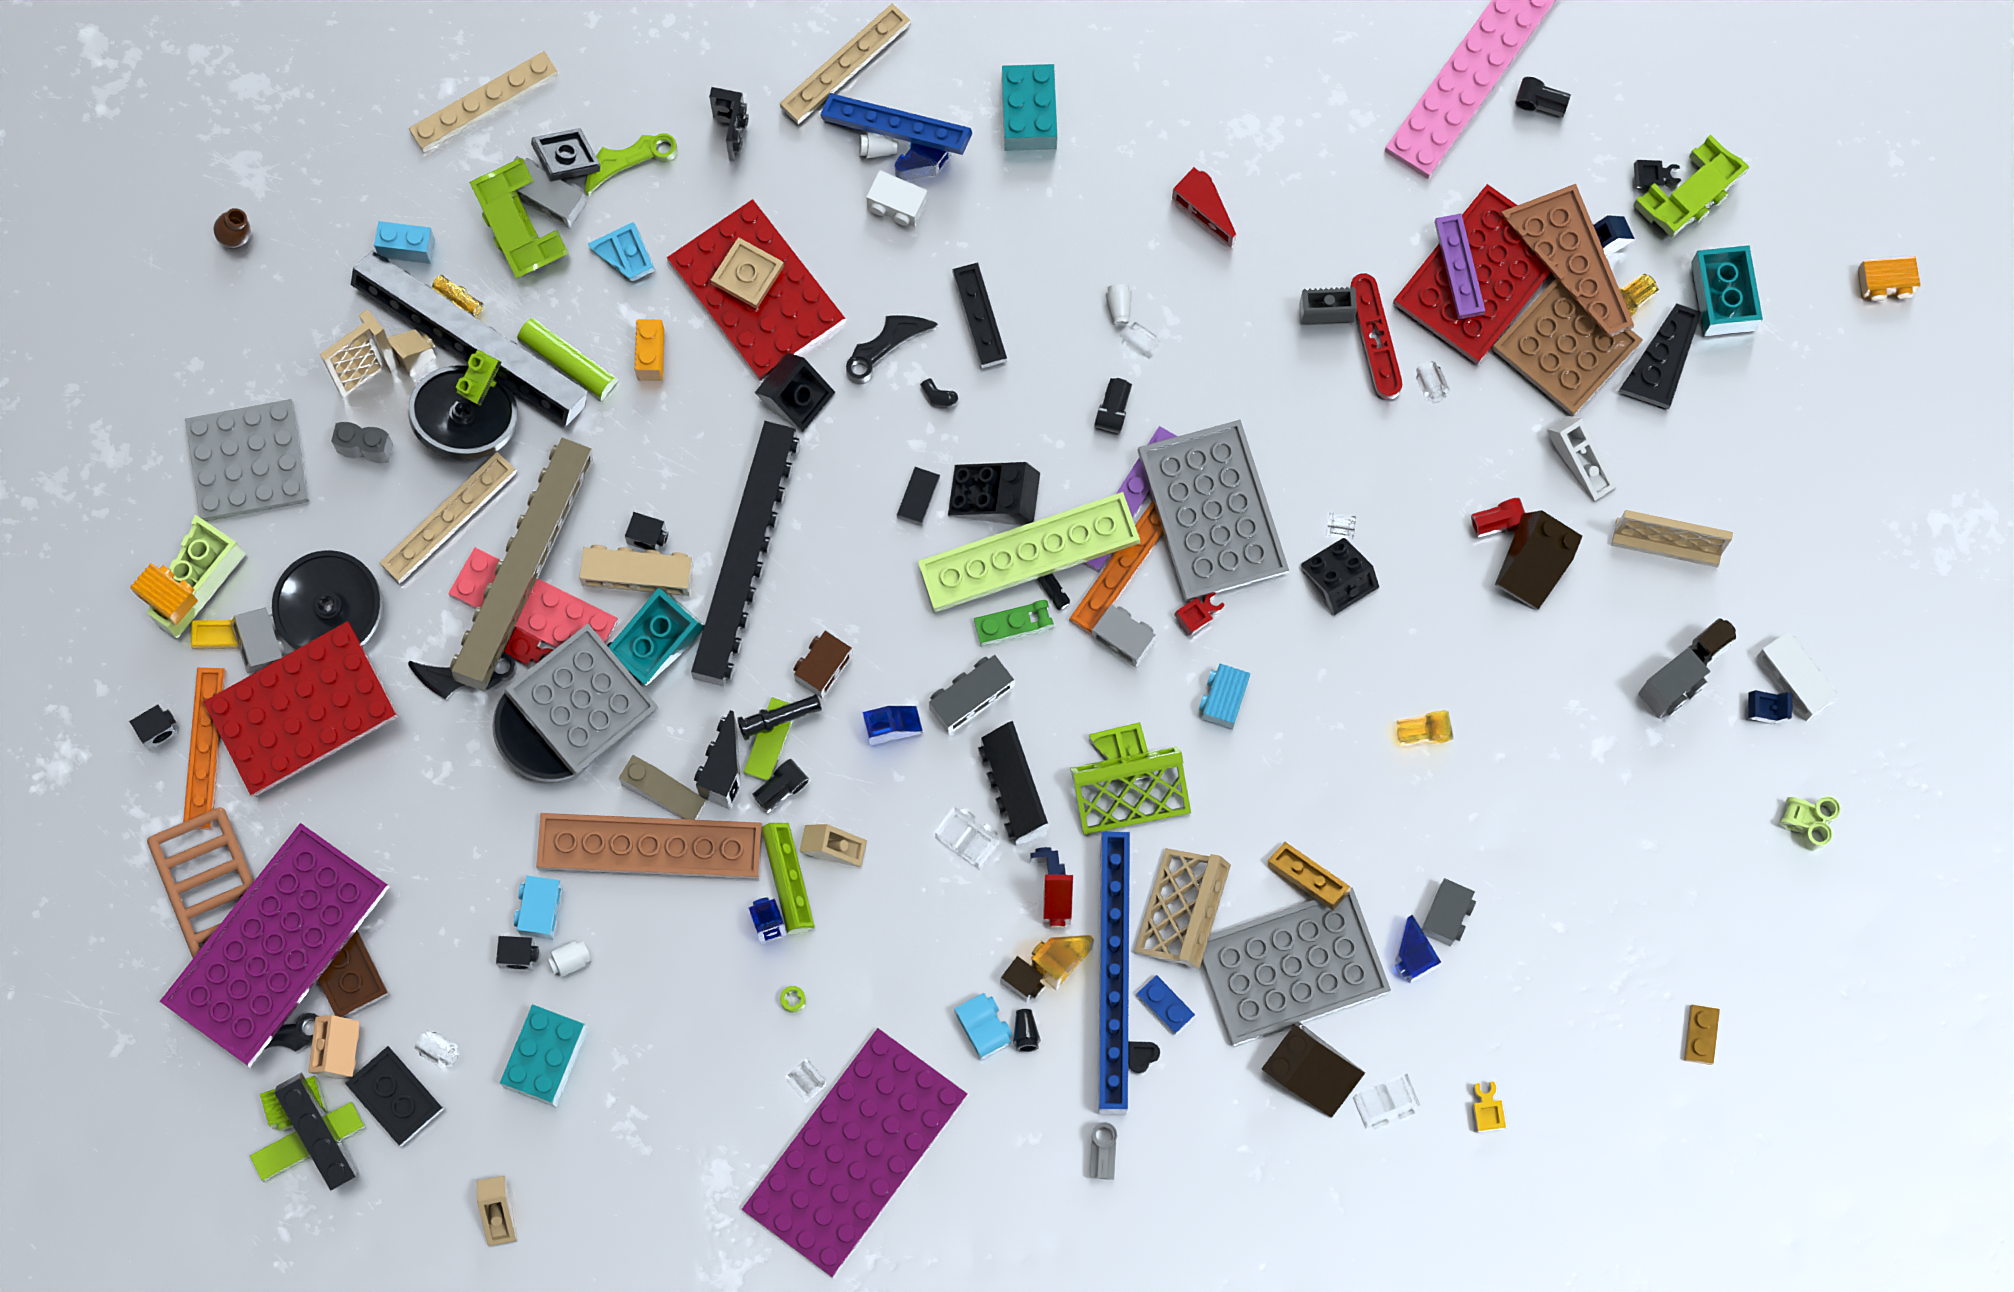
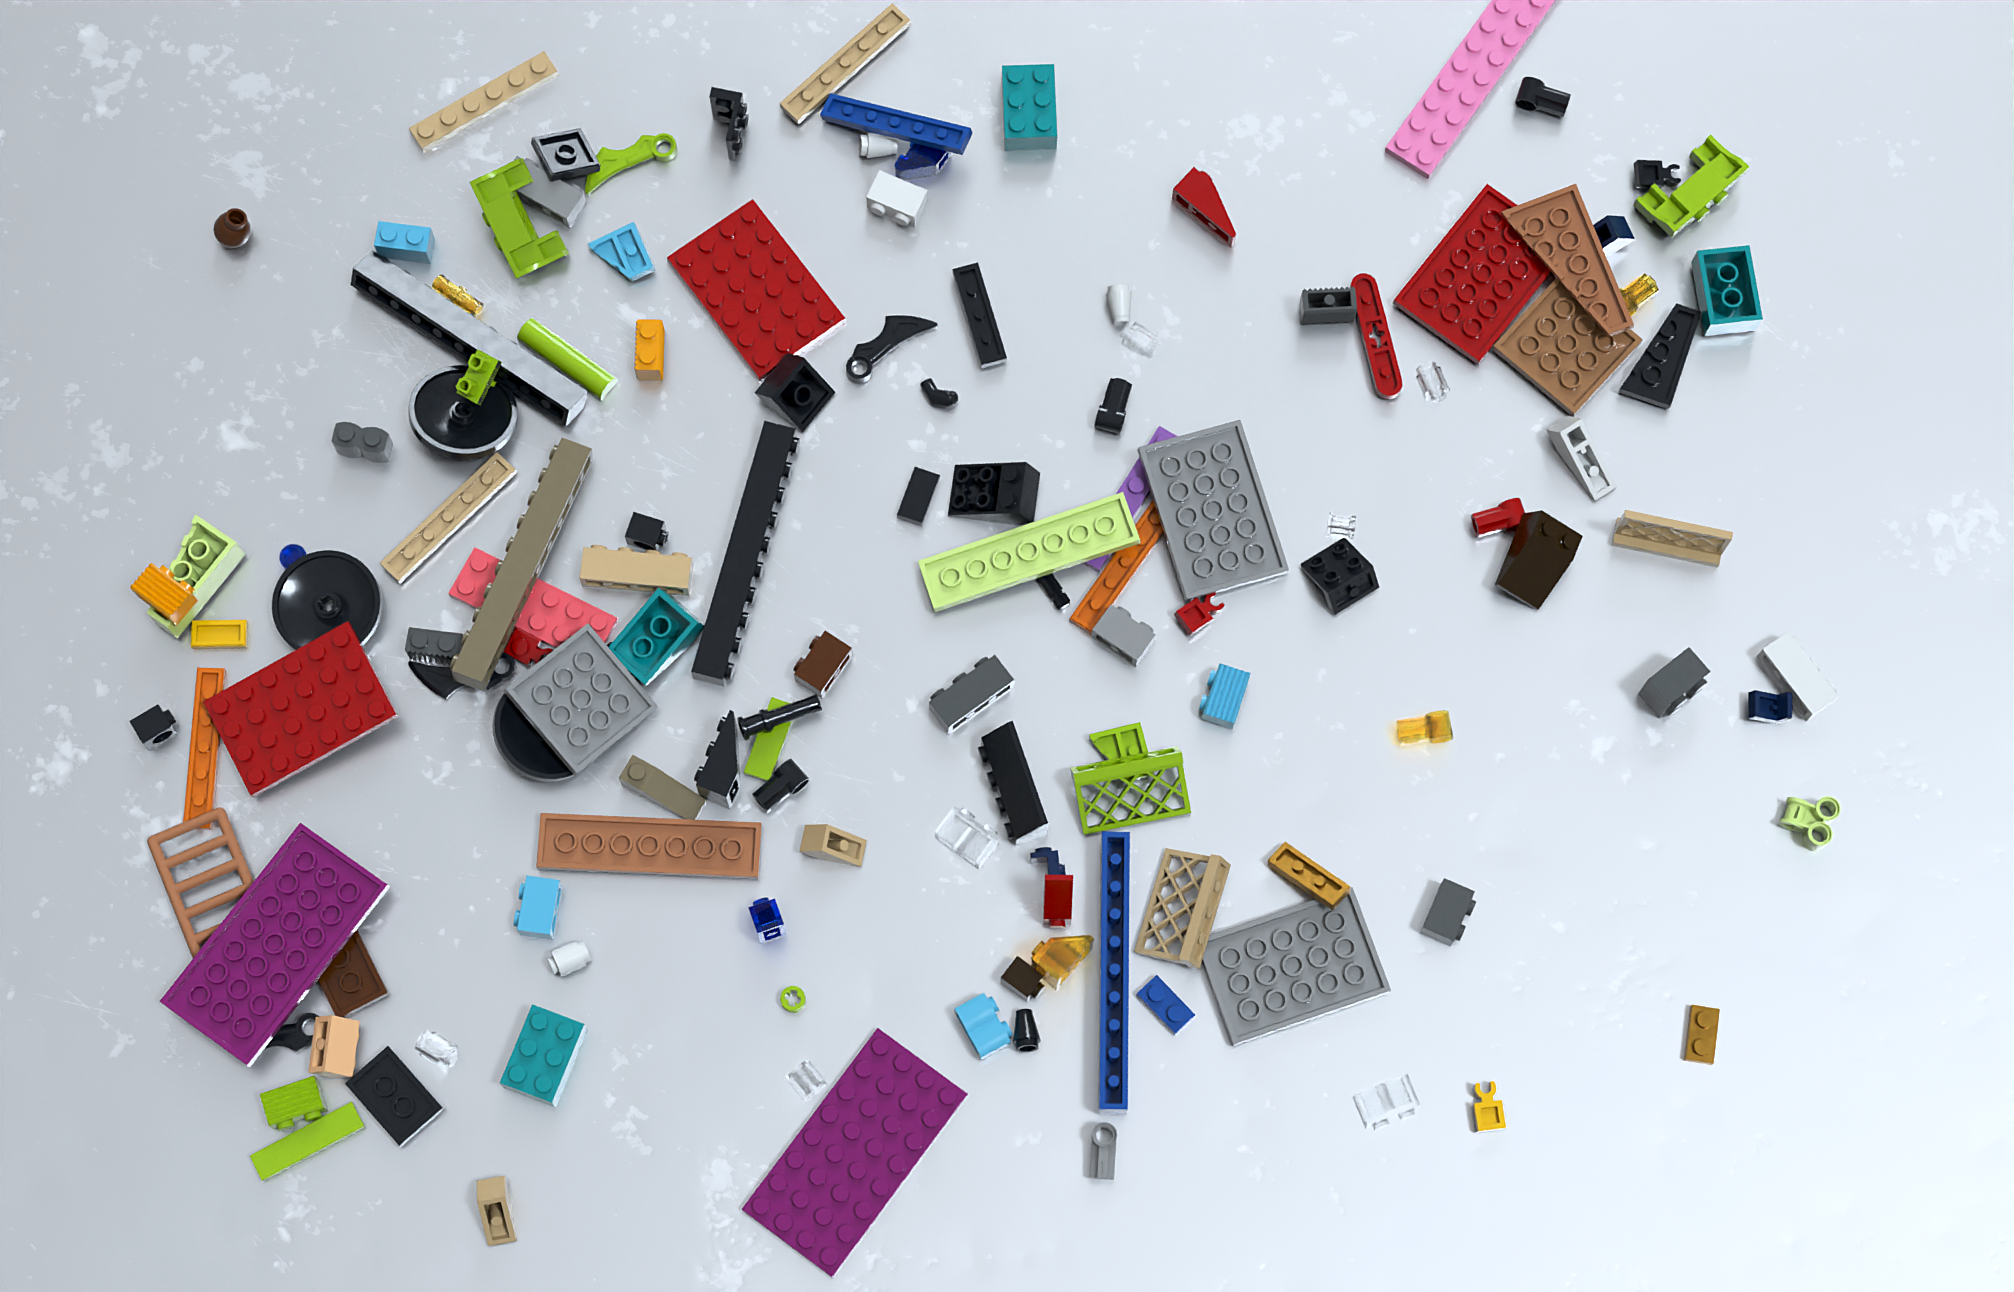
(246, 460): light grey plate -> none
(257, 639): light grey brick -> none
(290, 554): none -> clear blue plate
(316, 1131): black brick -> none
(359, 363): tan fence -> none
(412, 350): tan slope -> none
(432, 645): none -> dark grey brick
(516, 953): black brick -> none
(747, 273): tan plate -> none
(788, 878): lime brick -> none
(891, 723): clear blue slope -> none
(1013, 623): bright green plate -> none
(1141, 1056): black tile -> none
(1313, 1069): dark brown slope -> none
(1415, 953): clear blue slope -> none
(1459, 266): medium lavender plate -> none
(1713, 641): dark brown brick -> none
(1889, 278): light orange brick -> none

